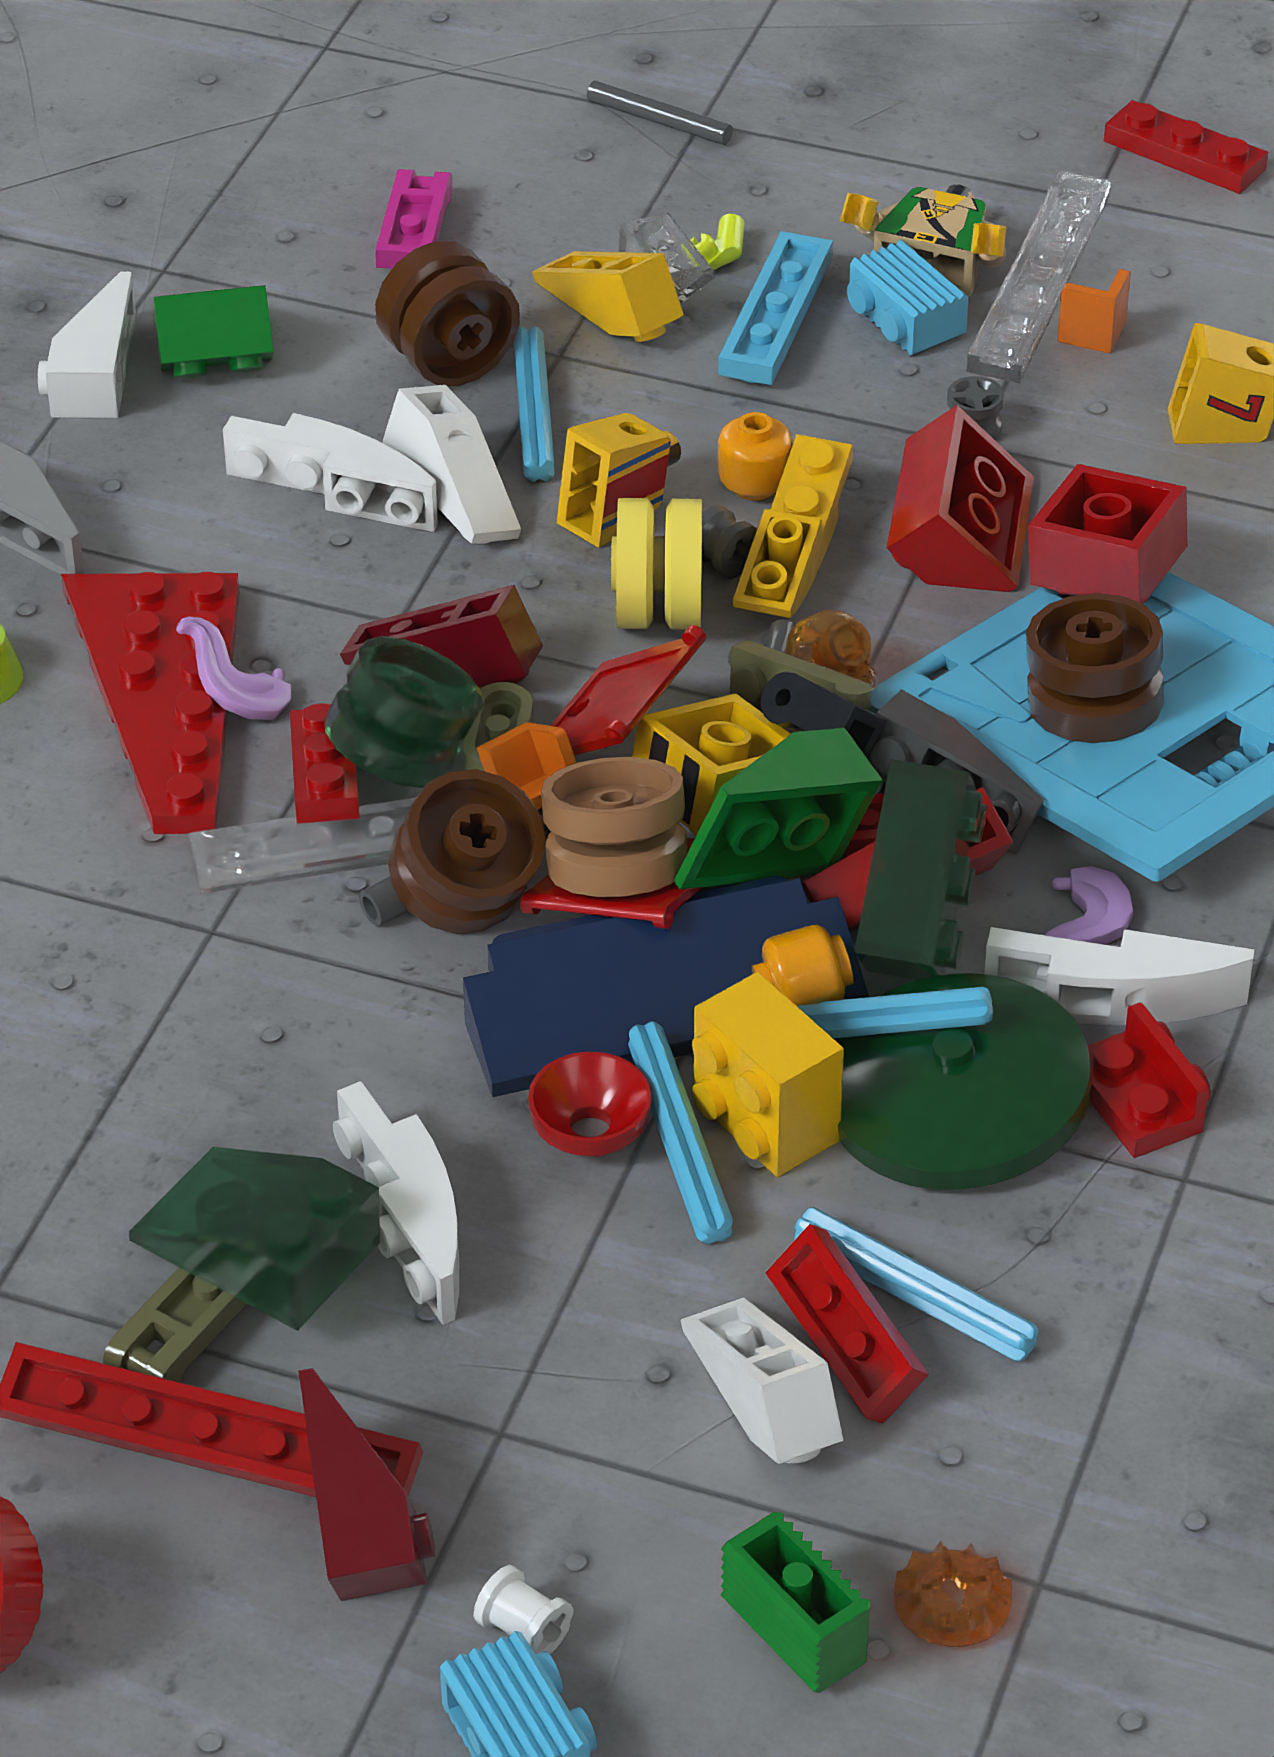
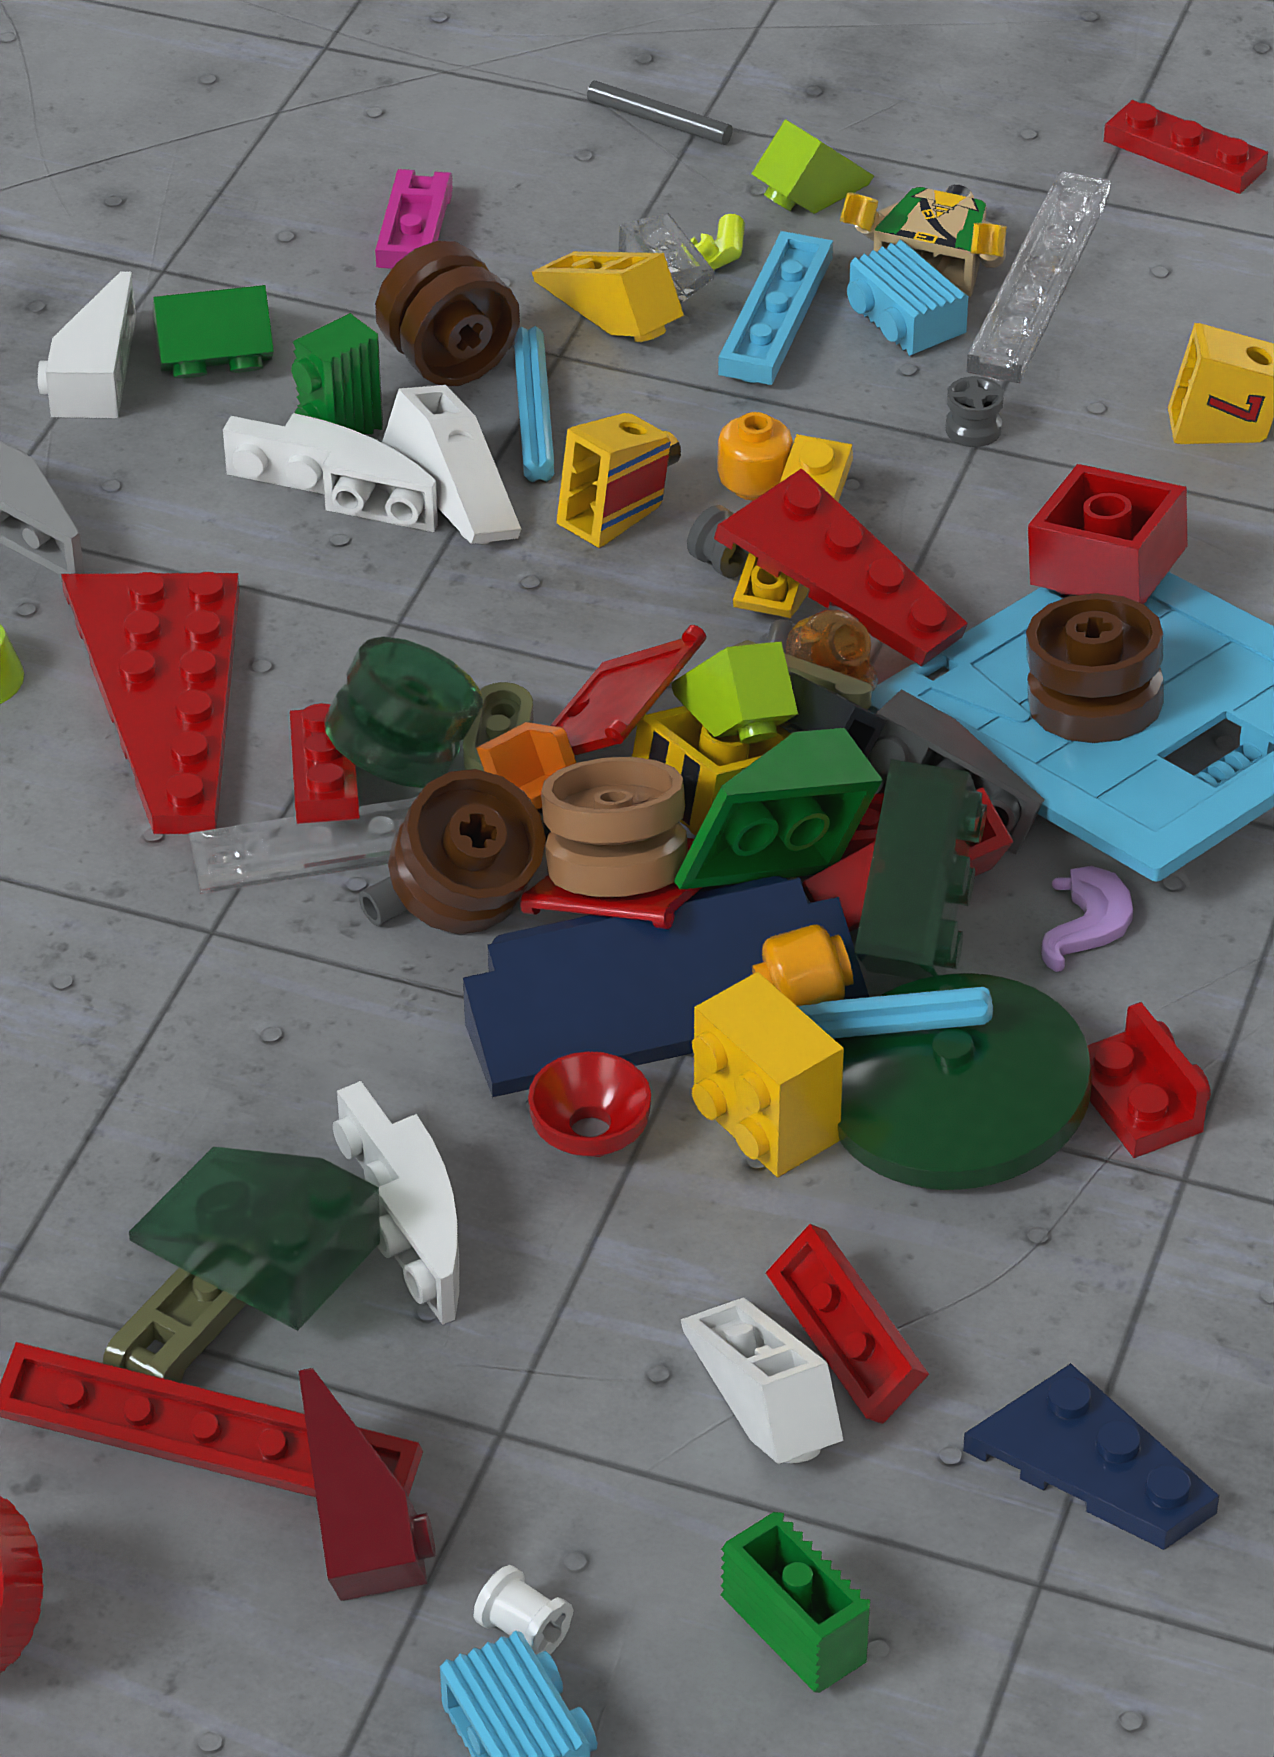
(241, 693): lavender piece -> none
(340, 375): none -> green brick
(480, 633): dark red slope -> none
(657, 563): light yellow wheel -> none
(681, 1134): medium azure axle -> none
(740, 692): none -> lime slope
(807, 171): none -> lime slope
(825, 548): none -> red wing
(927, 1289): medium azure axle -> none
(933, 1614): clear orange gear -> none
(960, 507): red slope -> none
(1094, 316): orange panel -> none
(1095, 1451): none -> dark blue wing
(1098, 981): white slope -> none

